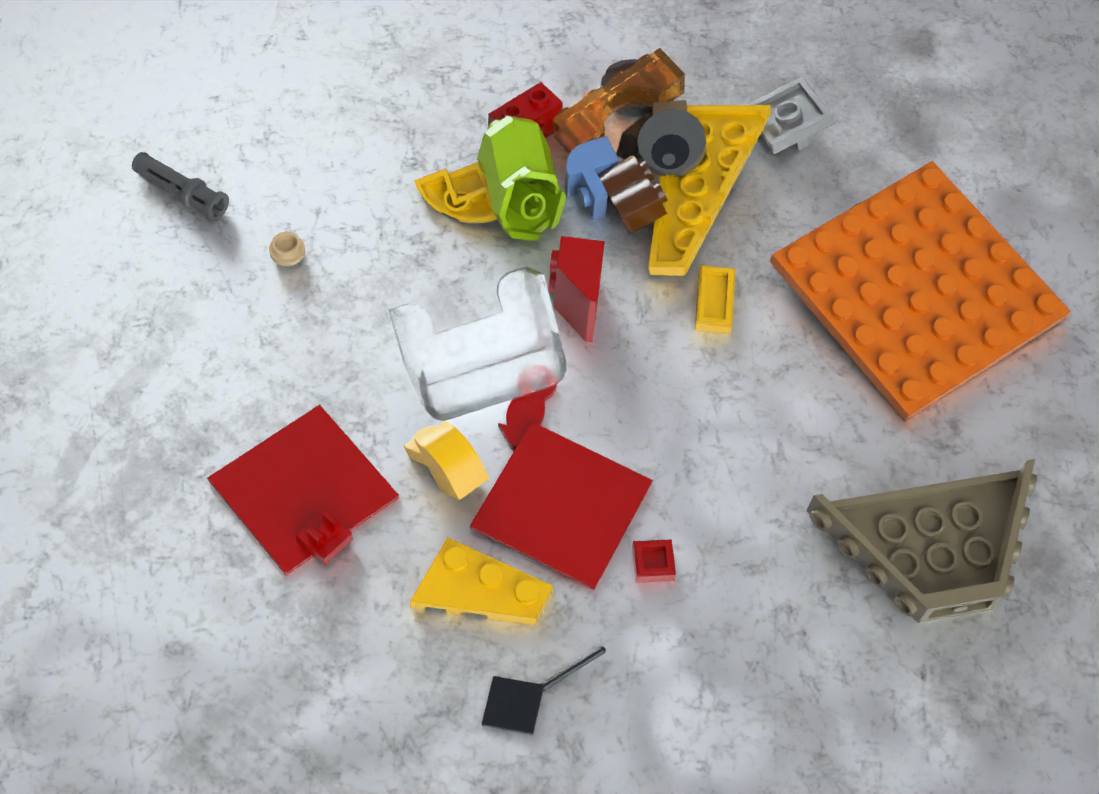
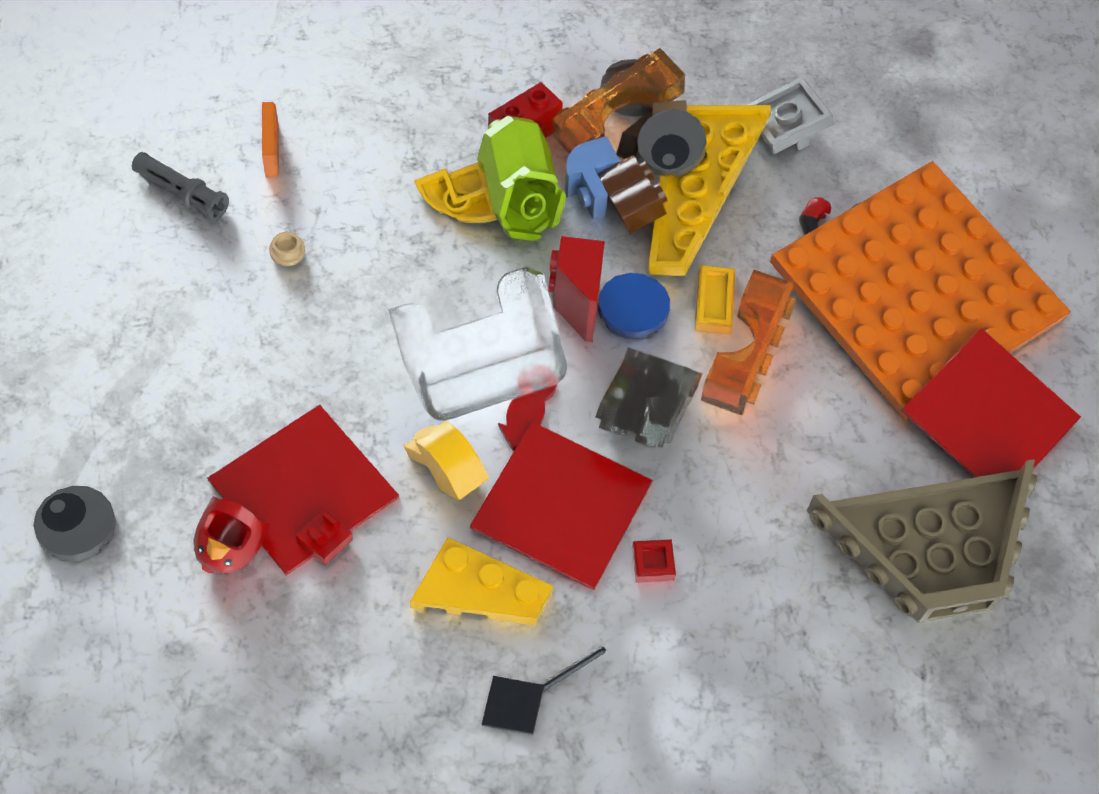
(74, 523): none -> dark grey tile
(228, 536): none -> red piece
(270, 139): none -> orange tile
(634, 305): none -> blue tile
(647, 398): none -> clear smoke brick
(735, 374): none -> clear orange arch
(813, 213): none -> red arm
(990, 410): none -> red piece

